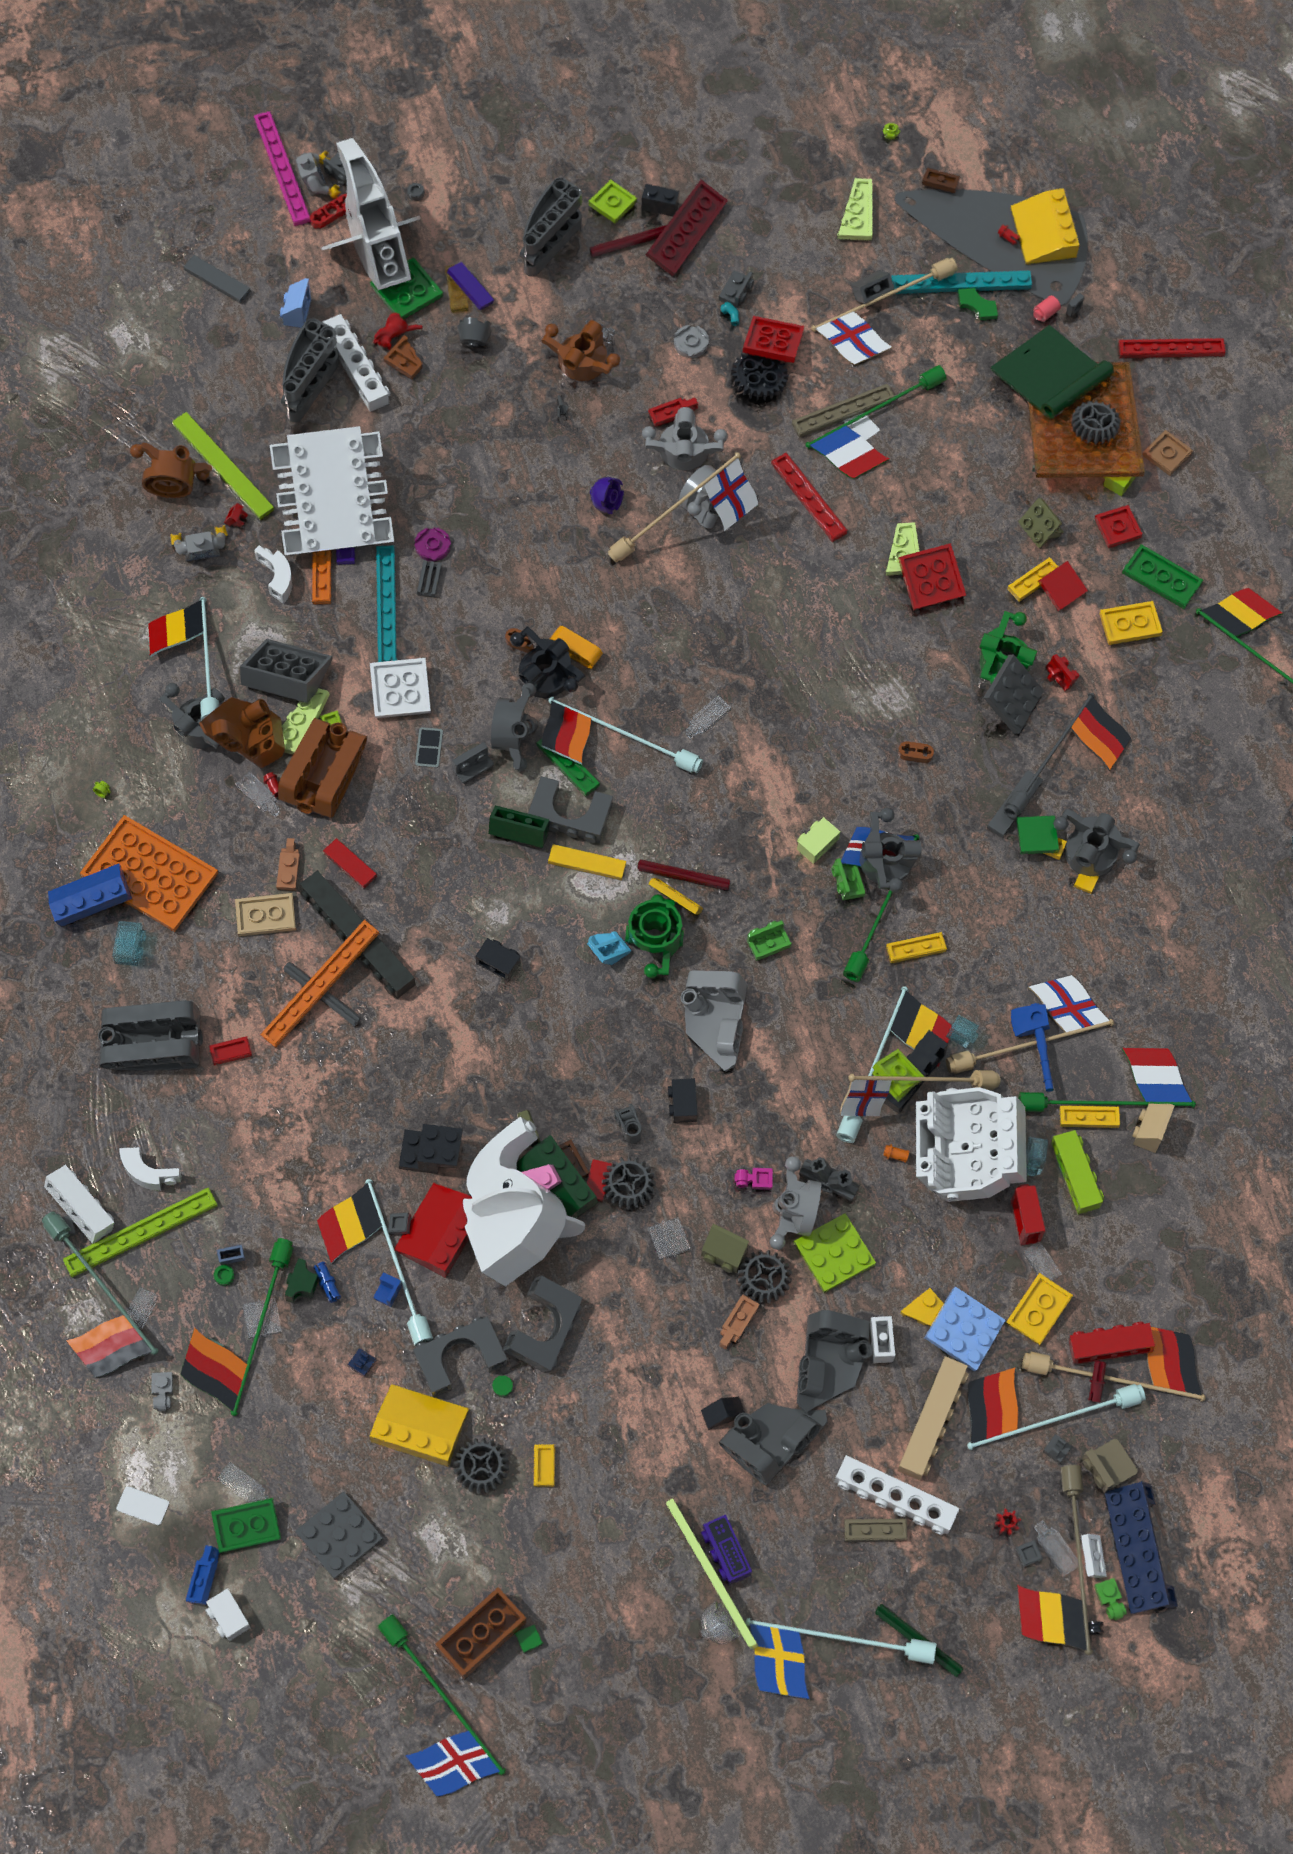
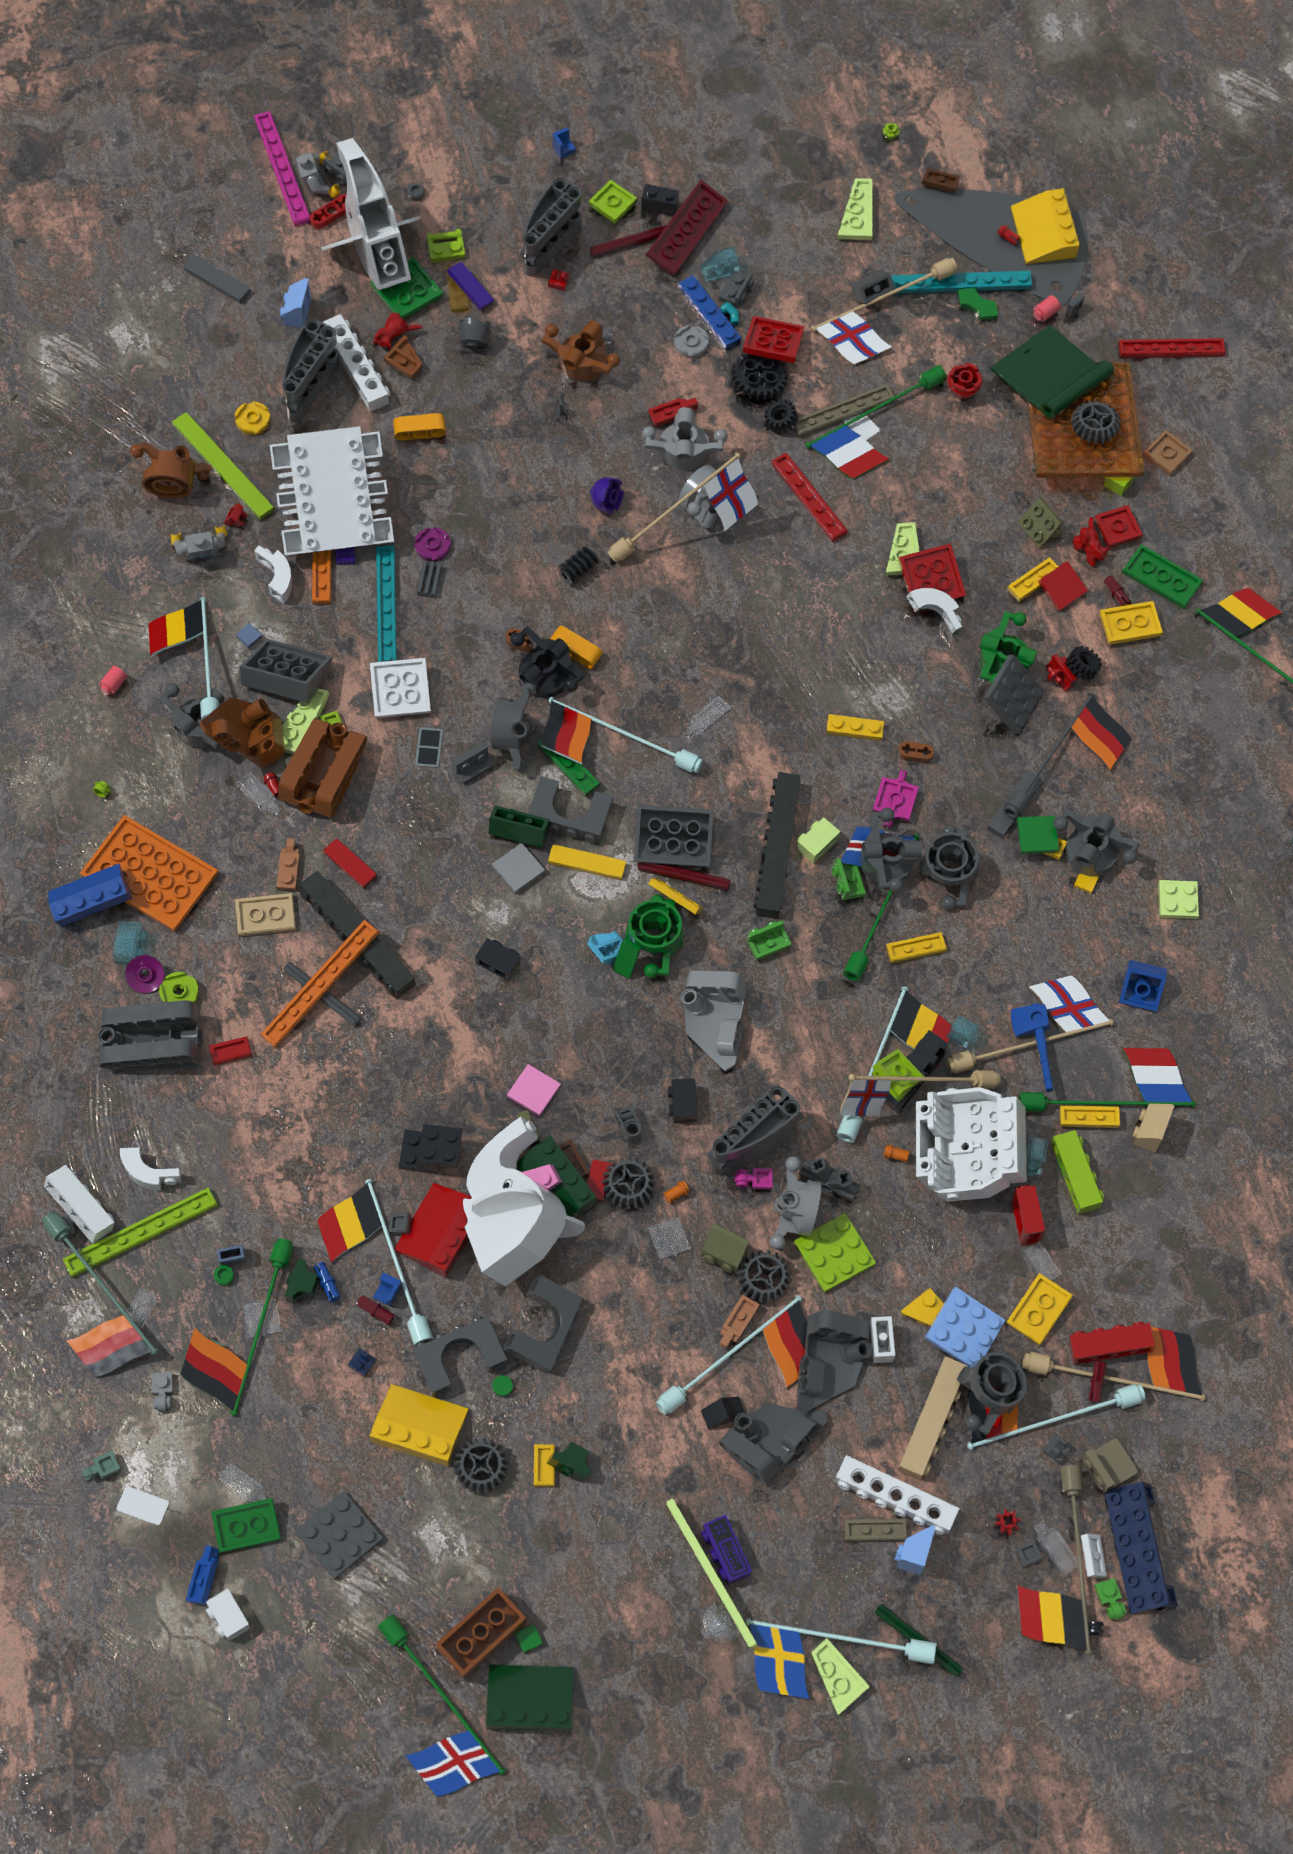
(104, 1466): none -> sand green plate
(112, 680): none -> coral brick
(140, 982): none -> magenta dish
(181, 980): none -> lime plate
(249, 635): none -> sand blue tile
(252, 418): none -> yellow tile
(375, 1310): none -> dark red axle
(419, 426): none -> light orange beam
(446, 250): none -> lime plate
(518, 868): none -> light grey tile
(529, 1698): none -> dark green slope
(533, 1090): none -> bright pink tile
(558, 280): none -> red tile
(562, 143): none -> blue panel
(571, 1462): none -> dark green brick
(577, 563): none -> black piece
(626, 958): none -> green tile
(673, 836): none -> dark grey slope
(676, 1192): none -> orange pin
(709, 312): none -> blue plate
(720, 264): none -> clear light blue slope
(759, 1136): none -> dark grey panel
(778, 845): none -> pearl dark grey brick
(784, 424): none -> black tyre
(785, 1340): none -> flag
(839, 1677): none -> yellowish green wing
(855, 727): none -> yellow plate
(896, 795): none -> dark pink plate
(914, 1551): none -> light blue slope
(939, 601): none -> white arch
(956, 847): none -> dark grey piece
(964, 380): none -> red cone
(1004, 1375): none -> dark grey piece
(1083, 663): none -> black tyre
(1089, 541): none -> red animal
(1117, 591): none -> dark red axle
(1143, 985): none -> blue slope
(1178, 899): none -> yellowish green plate

